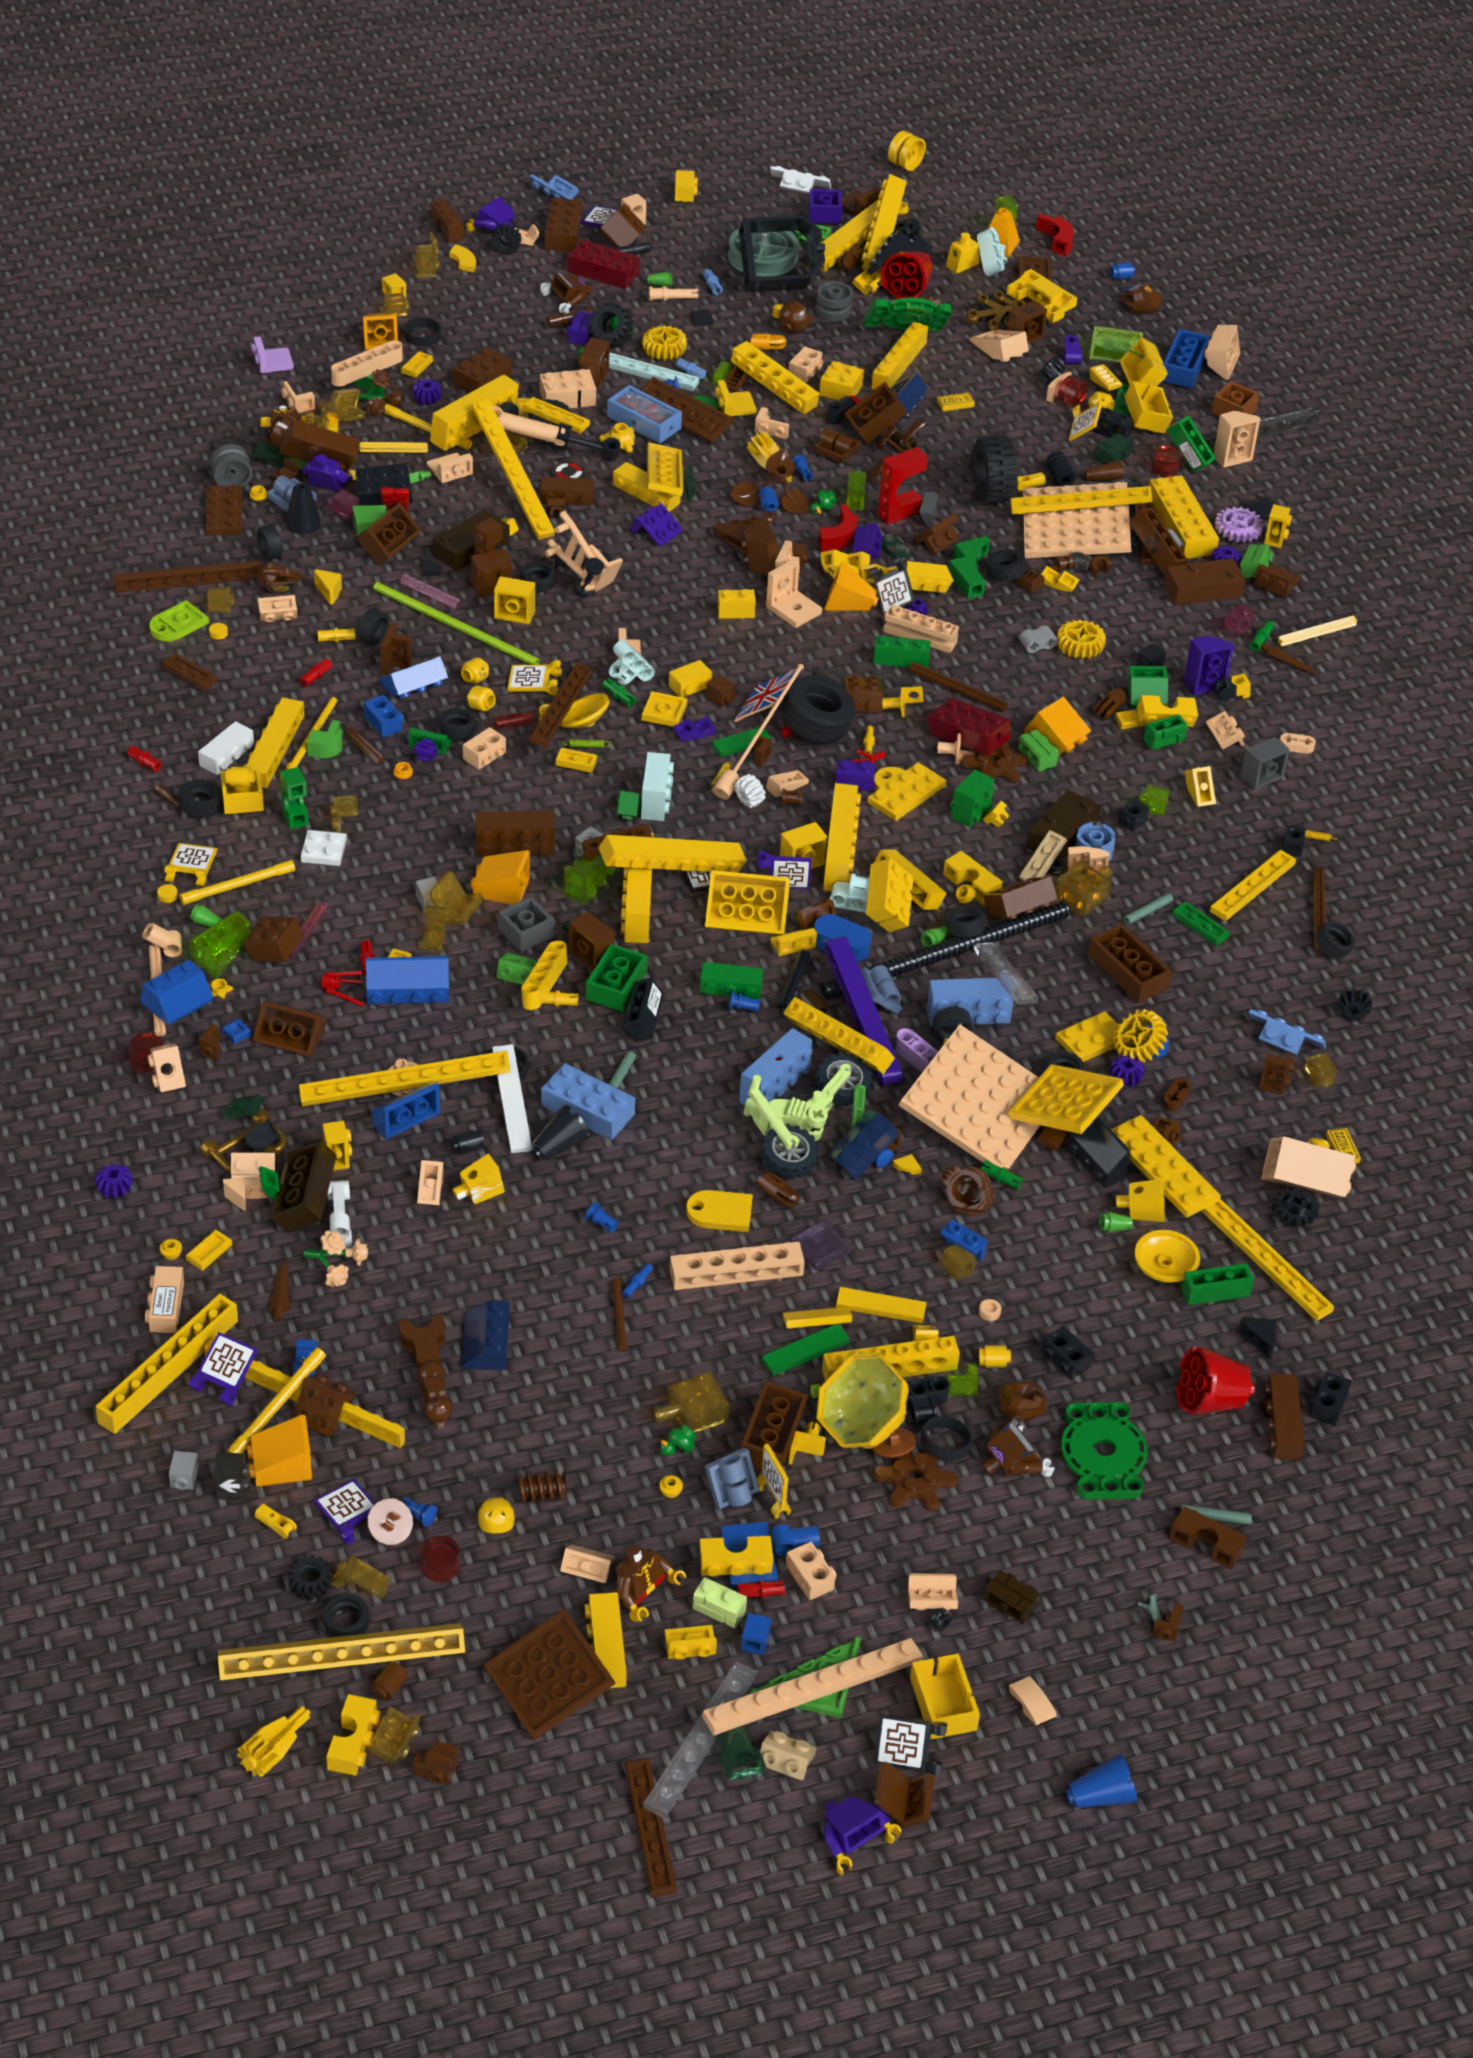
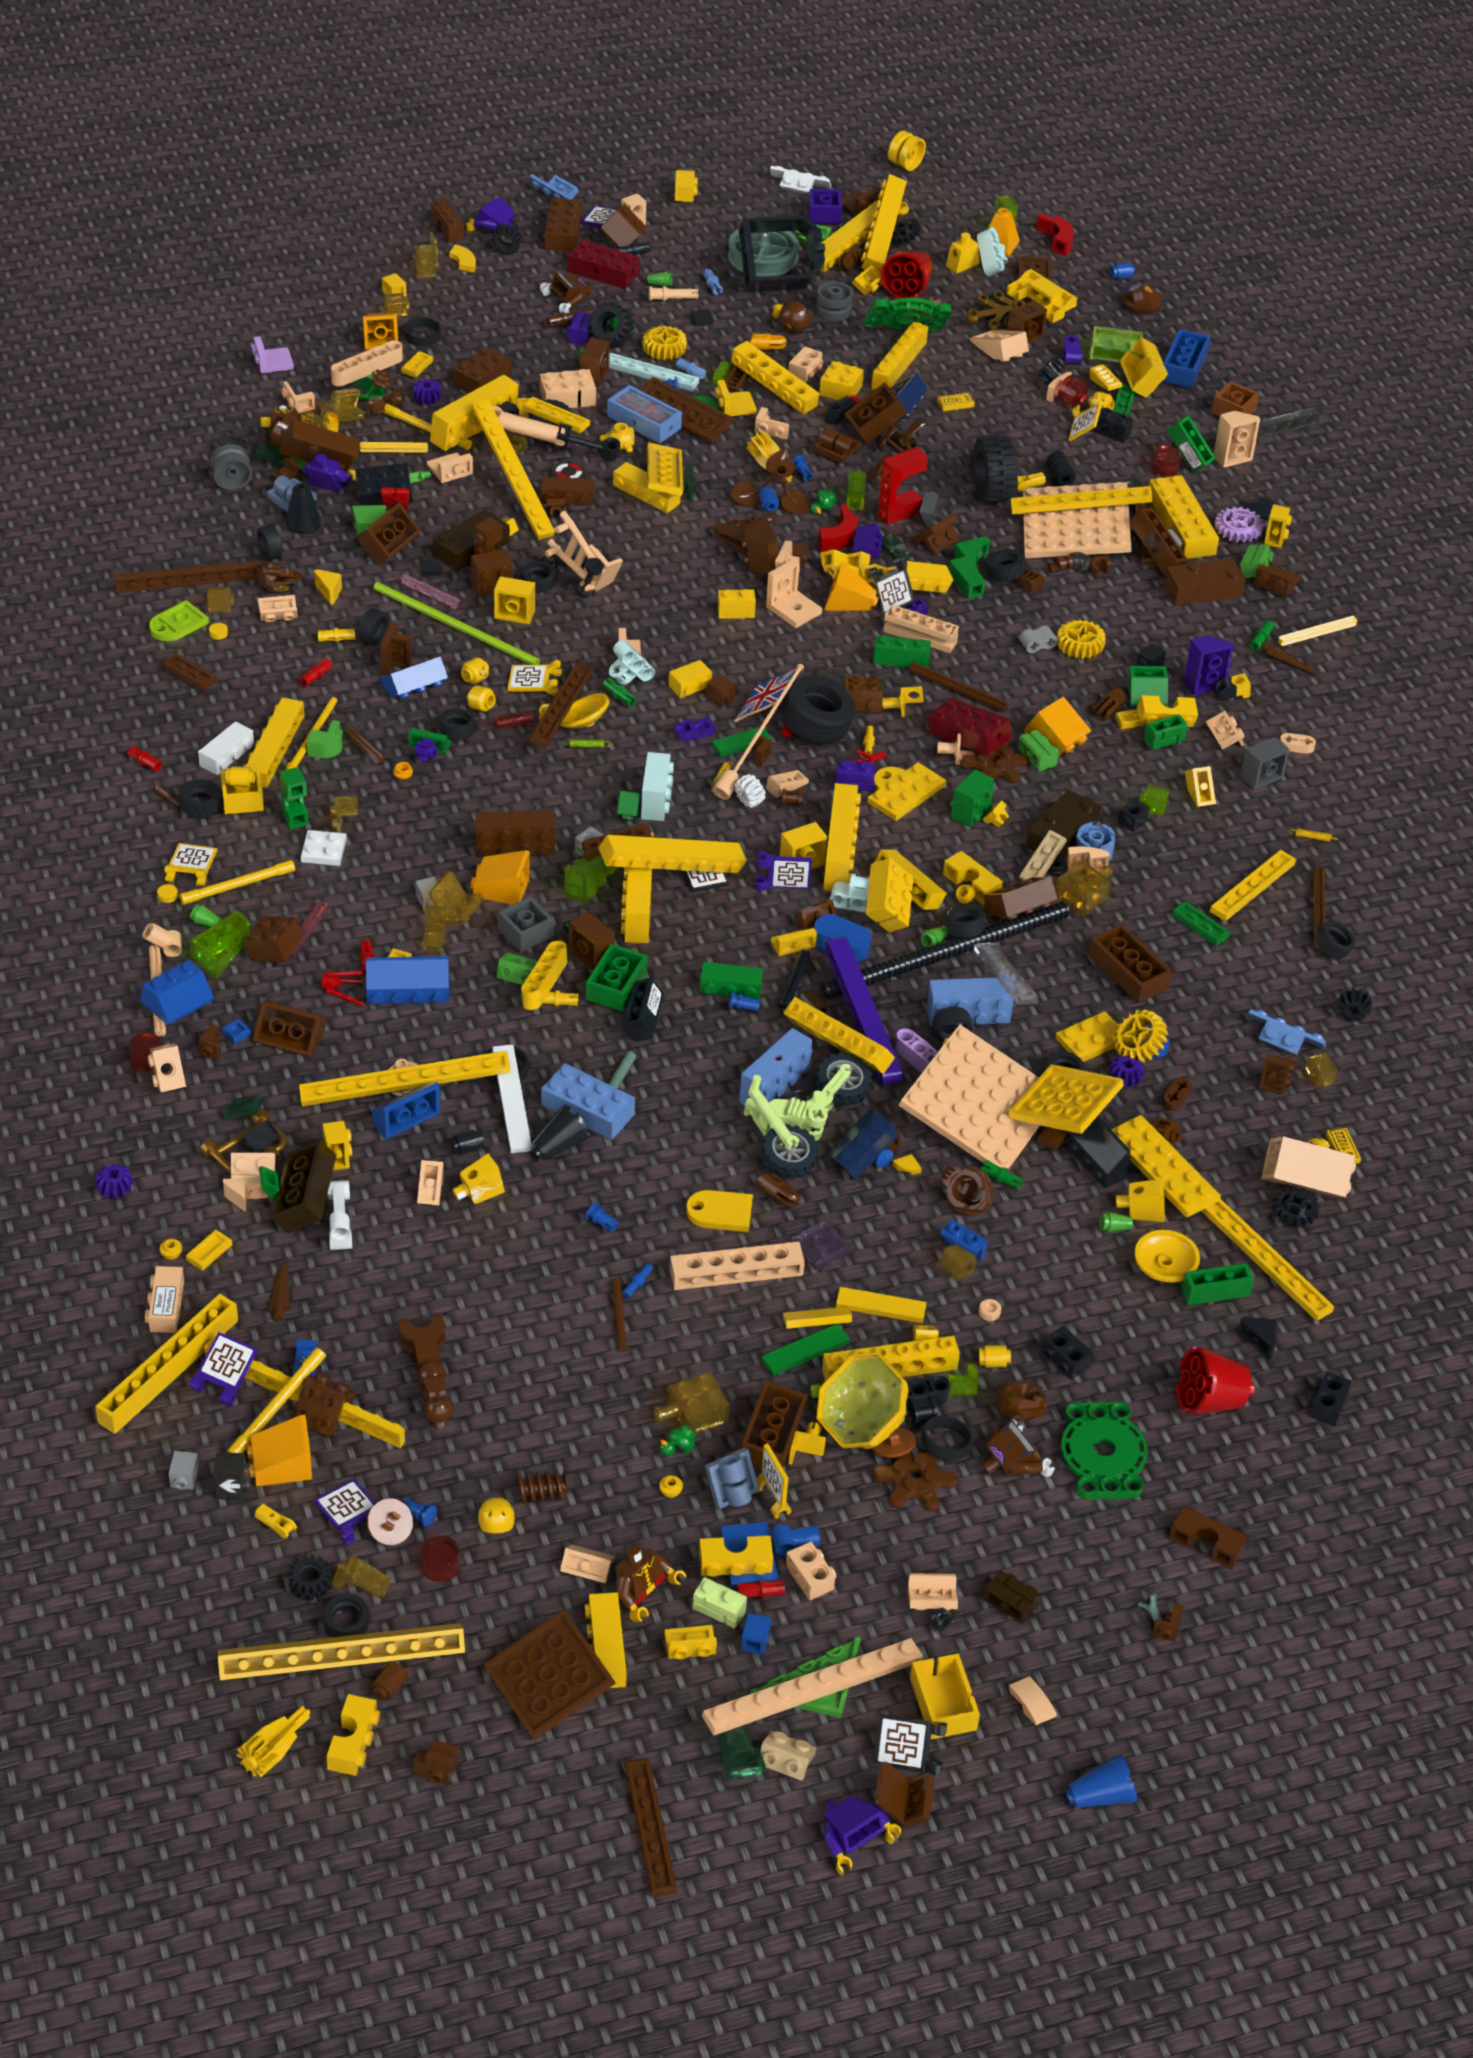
(220, 983): yellow plate -> none
(224, 510): reddish brown plate -> none
(258, 493): yellow plate -> none
(334, 1244): light nougat plant -> none
(343, 502): clear pink brick -> none
(383, 716): blue brick -> none
(394, 1735): clear yellow bracket -> none
(484, 748): light nougat brick -> none
(486, 1336): dark blue slope -> none
(530, 236): light nougat bracket -> none
(576, 760): yellow plate -> none
(658, 524): dark purple bracket -> none
(664, 709): yellow plate -> none
(696, 1744): clear tile -> none
(747, 902): yellow slope -> none
(859, 1102): bright green piece -> none
(882, 988): sand blue plate -> none
(897, 243): black arch -> none
(1063, 582): yellow slope -> none
(1110, 471): reddish brown piece -> none
(1113, 449): clear green brick -> none
(1148, 908): sand green piece -> none
(1151, 410): yellow piece -> none
(1223, 350): light nougat slope -> none
(1223, 1515): sand green piece -> none
(1226, 553): dark purple gear -> none
(1239, 620): clear pink gear -> none
(1285, 1416): reddish brown brick -> none
(1294, 840): black brick -> none

